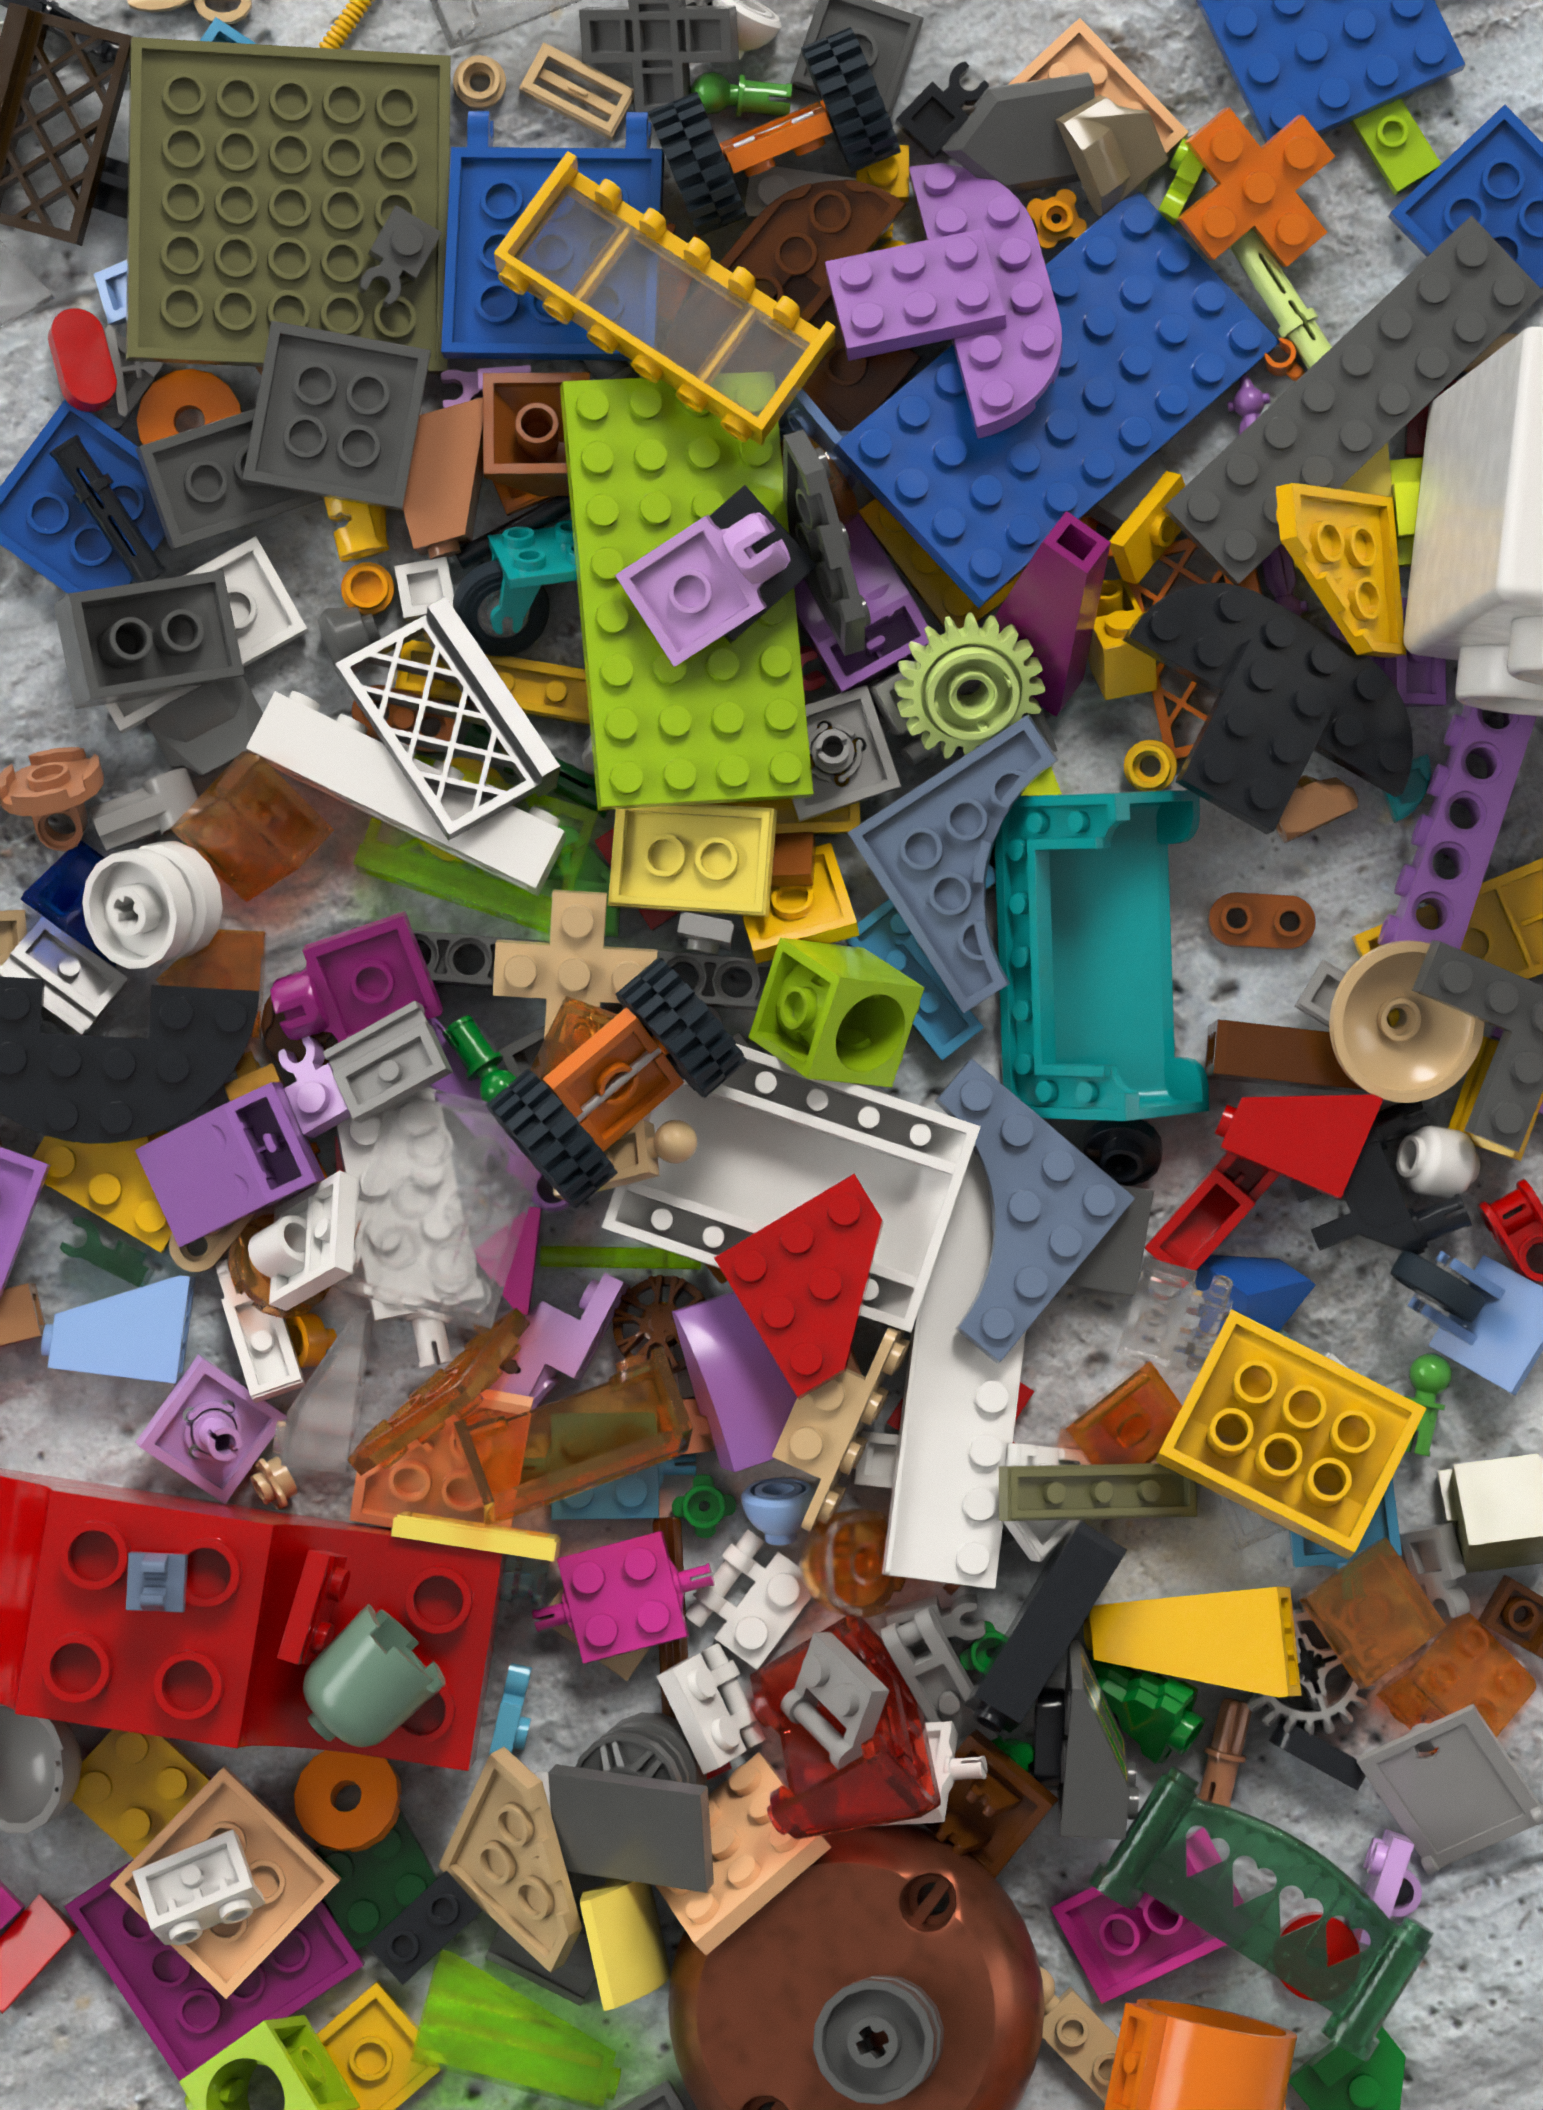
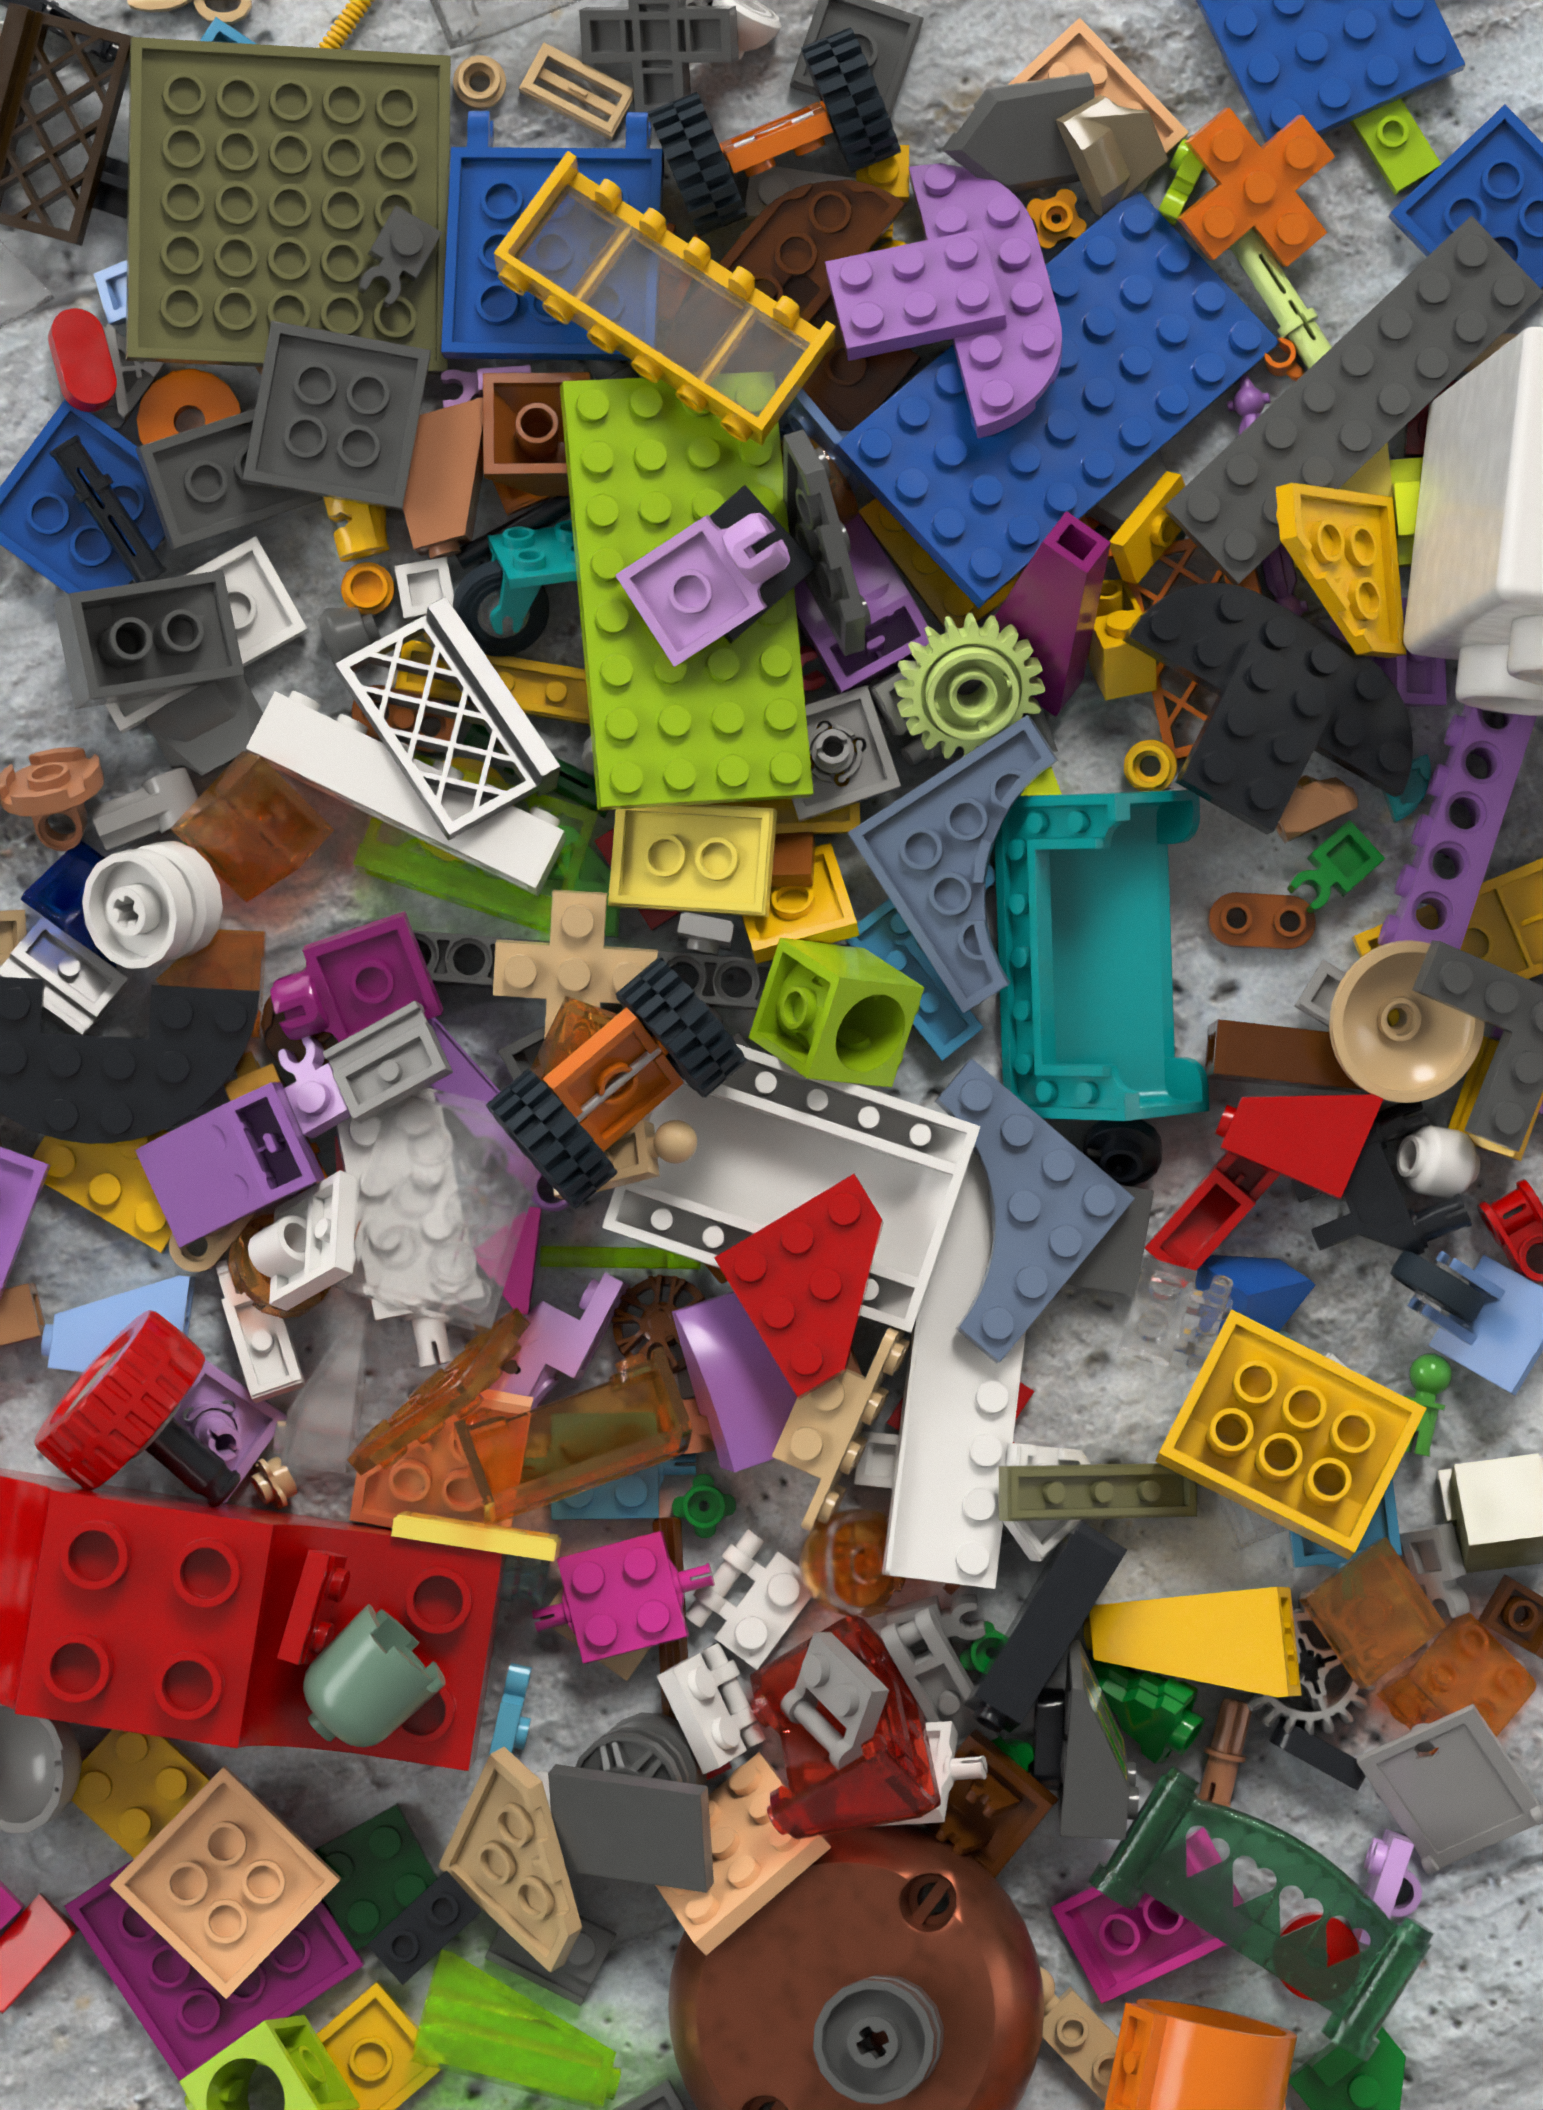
(122, 1261): clear green plate -> none
(129, 1406): none -> red wheel
(156, 1581): sand blue tile -> none
(198, 1889): white bracket -> none
(310, 1338): light orange tile -> none
(352, 1829): orange tile -> none
(478, 1057): green pin -> none
(624, 1940): light yellow slope -> none
(747, 96): bright green pin -> none
(777, 1507): light blue brick -> none
(939, 114): black plate -> none
(1127, 1419): clear orange slope -> none
(1339, 863): none -> green plate

